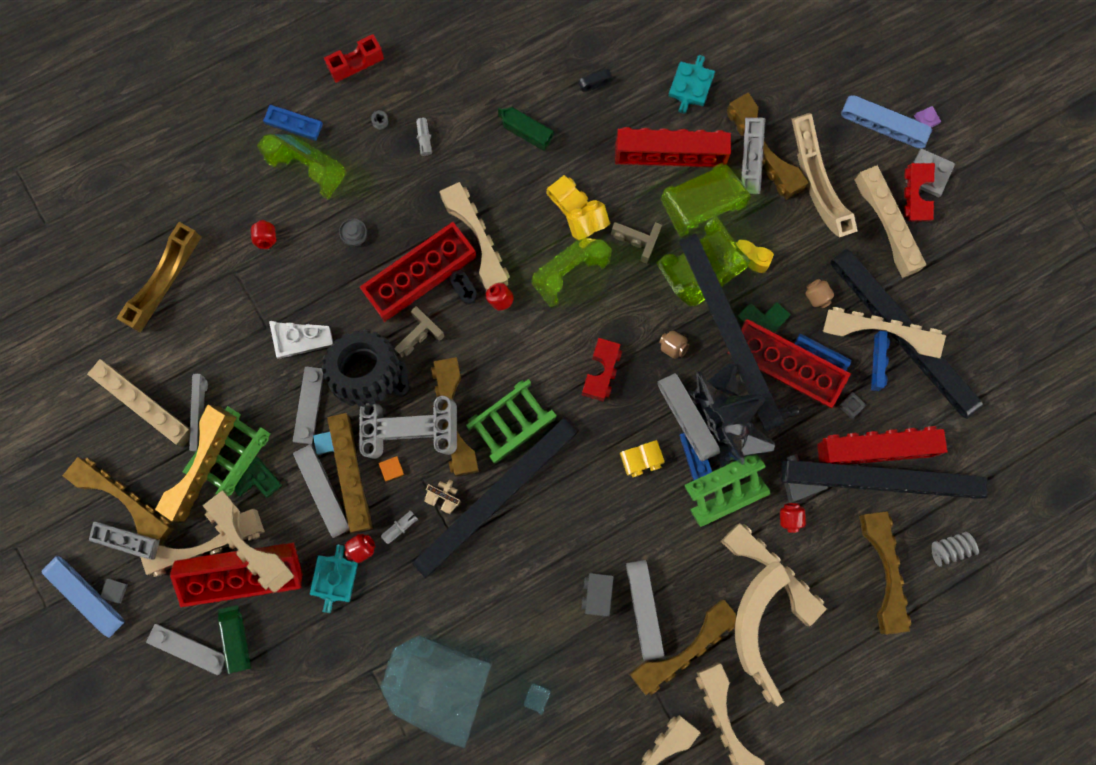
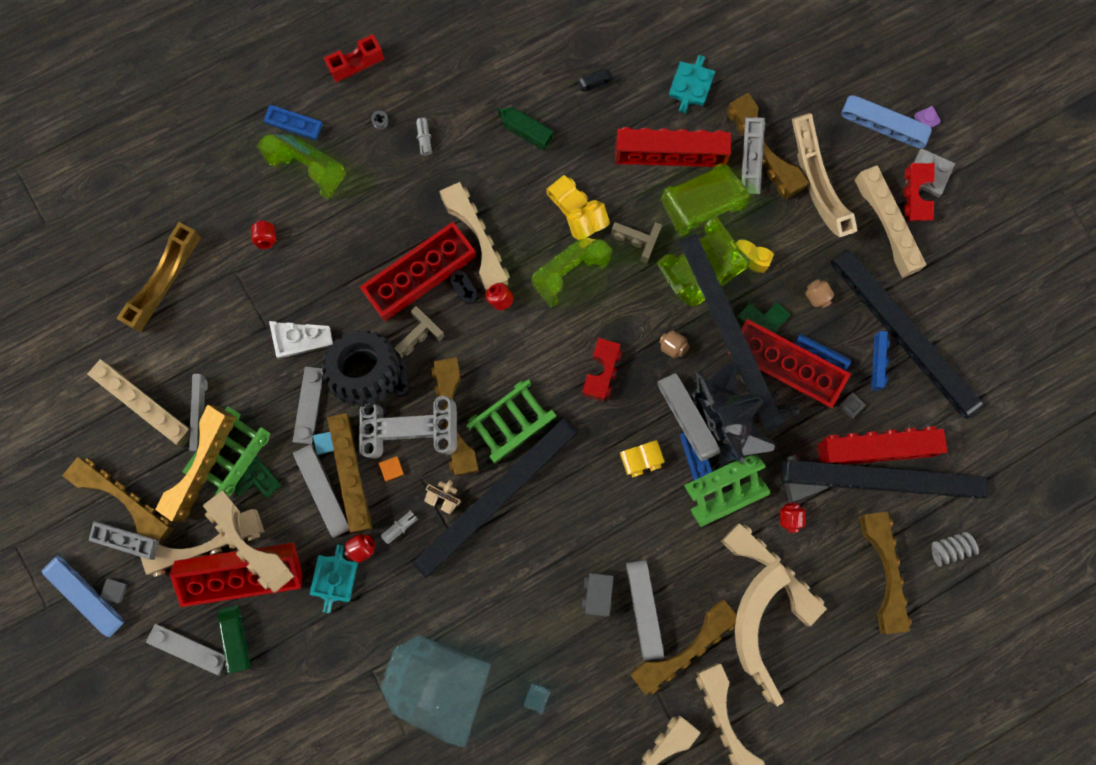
(353, 232): dark grey plate -> none
(923, 341): tan arch -> none

